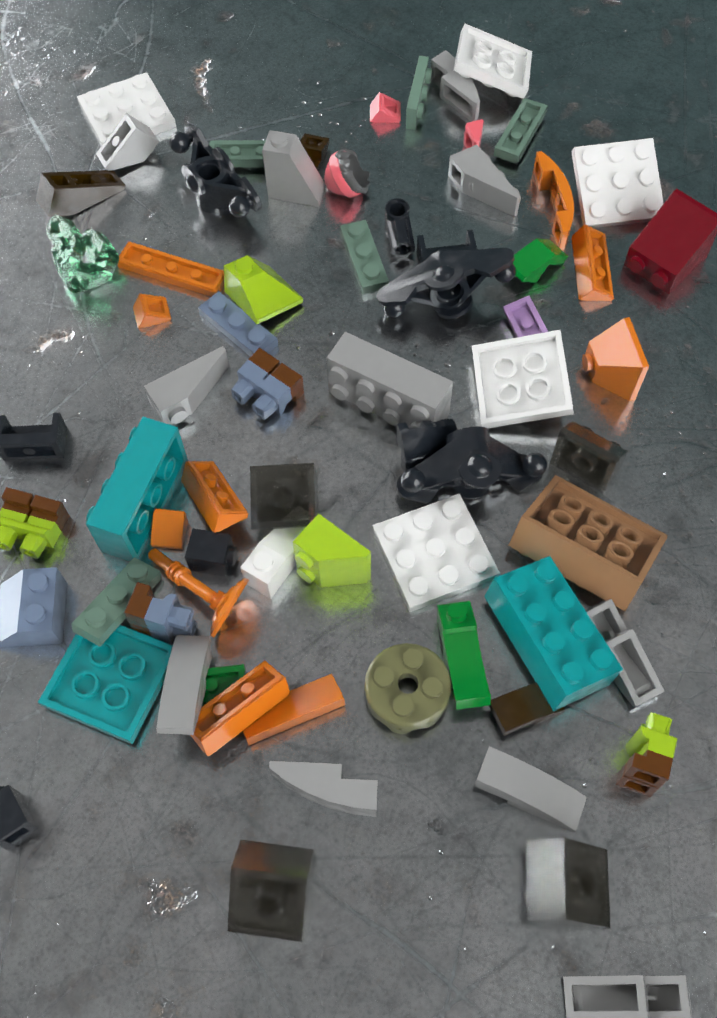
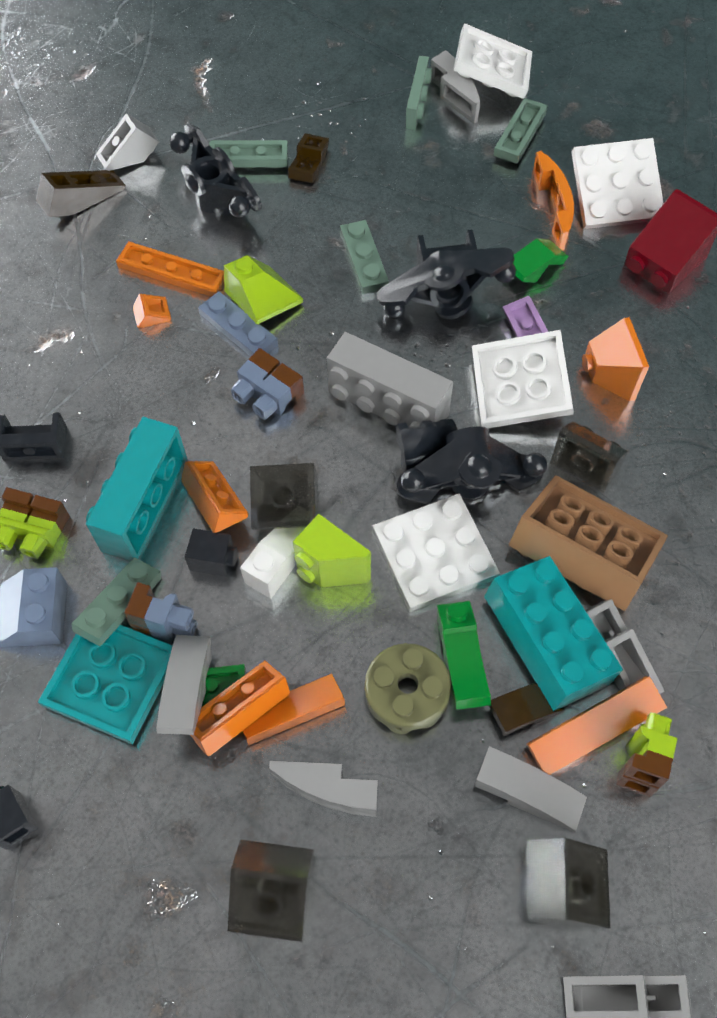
(69, 249): clear green piece -> none
(133, 96): white plate -> none
(168, 529): orange slope -> none
(184, 389): light grey slope -> none
(219, 602): orange dish -> none
(290, 171): light grey slope -> none
(345, 174): hair -> none
(385, 109): coral slope -> none
(399, 227): black piece -> none
(473, 133): coral slope -> none
(481, 179): light grey slope -> none
(592, 265): orange slope -> none
(596, 725): none -> orange tile

